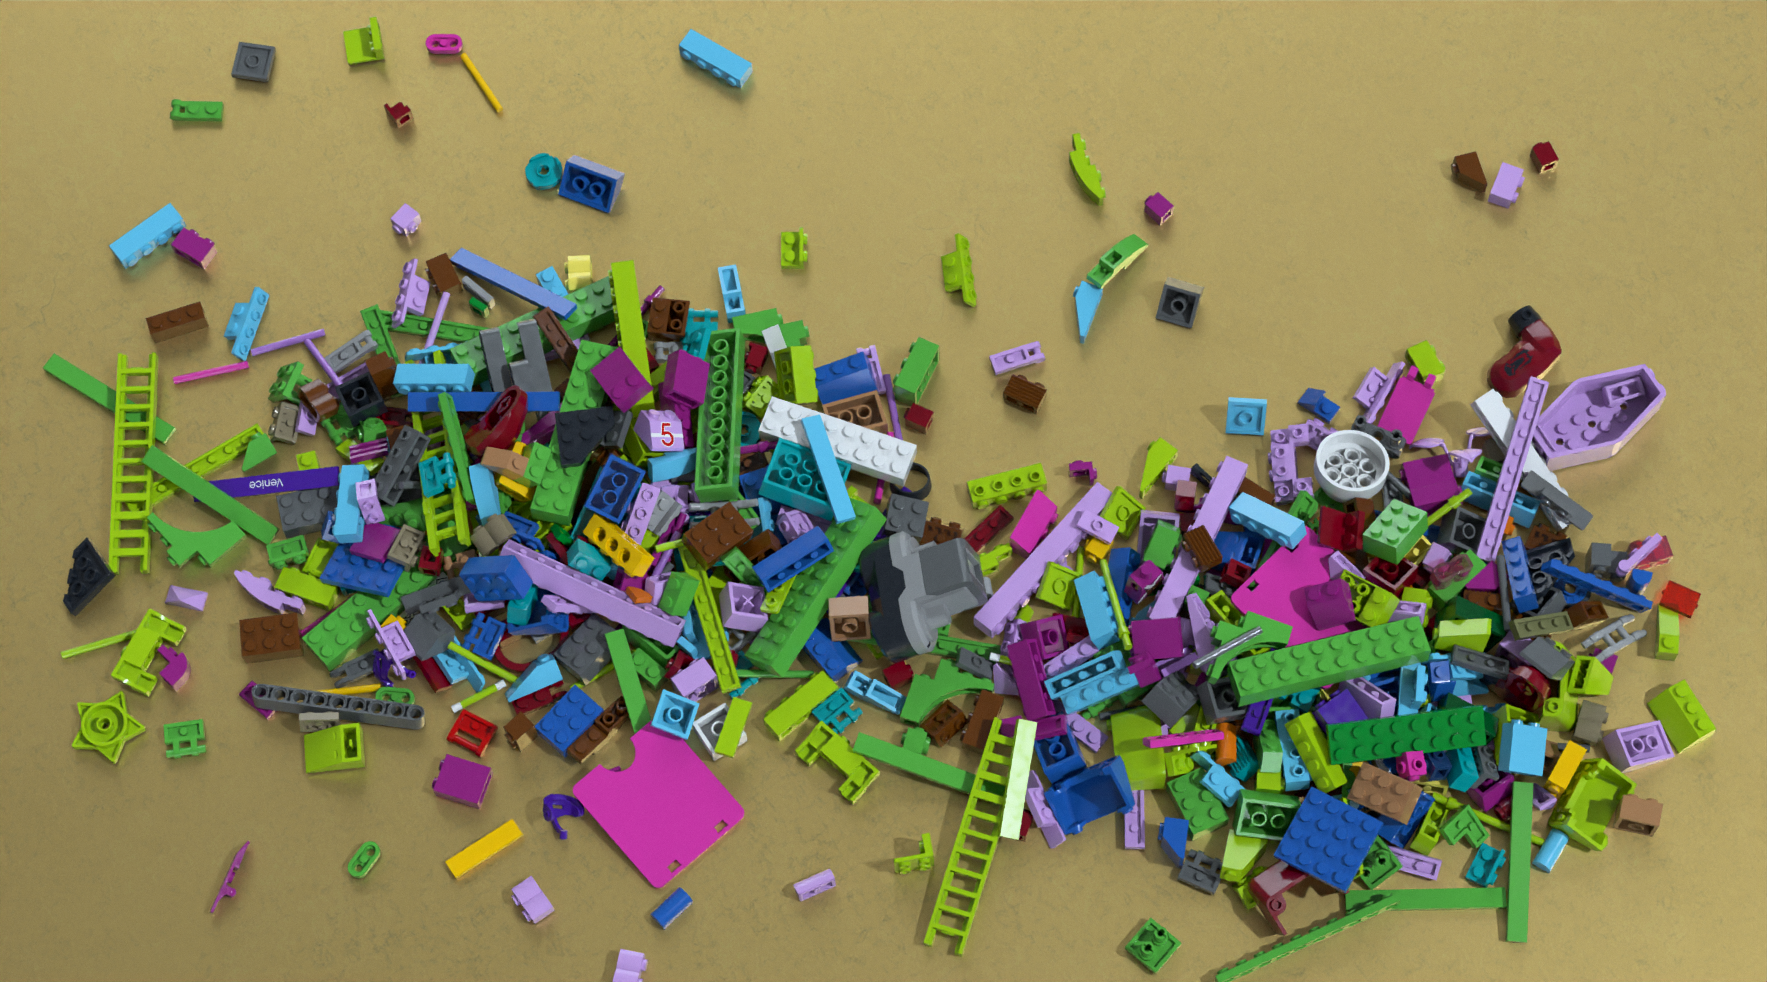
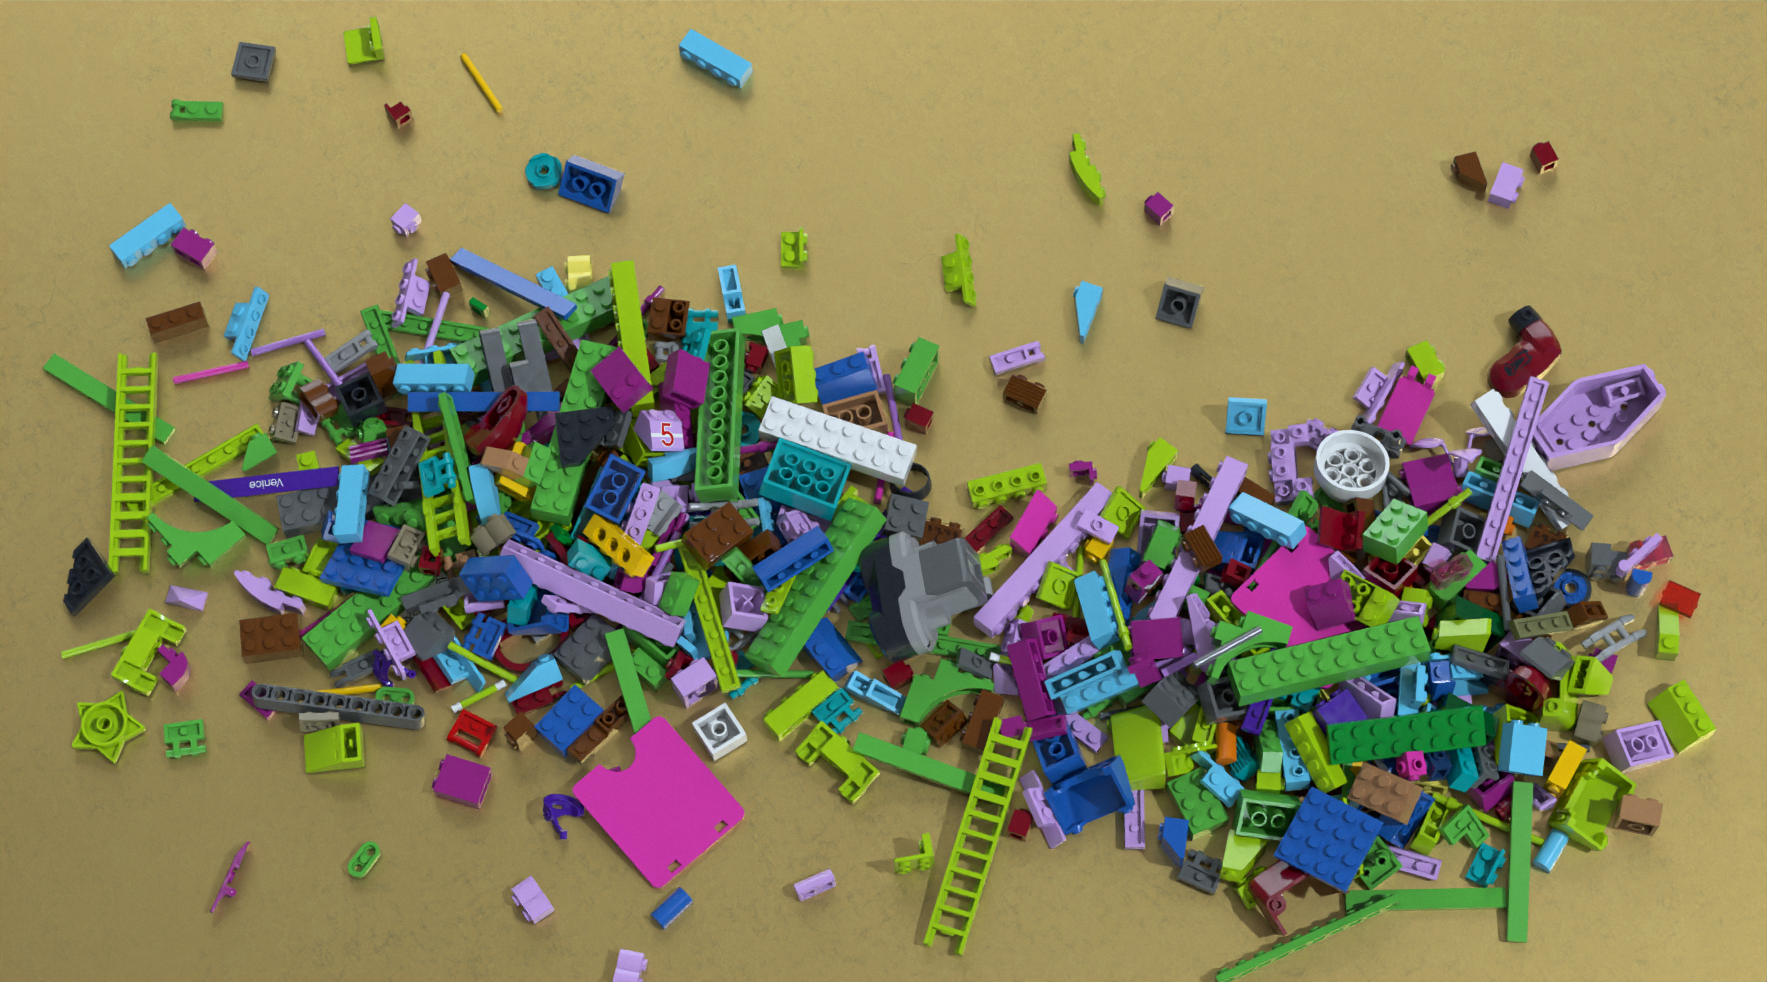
(369, 502): lavender bracket -> none
(444, 43): dark pink plate -> none
(478, 292): light grey tile -> none
(484, 848): yellow tile -> none
(638, 595): orange tile -> none
(675, 714): medium azure slope -> none
(733, 727): lime tile -> none
(828, 469): medium azure tile -> none
(849, 618): medium nougat brick -> none
(1017, 779): tile -> none
(1115, 259): bright green slope -> none
(1153, 945): bright green plate -> none
(1183, 738): dark pink tile -> none
(1316, 402): blue slope -> none
(1600, 587): blue plate -> none

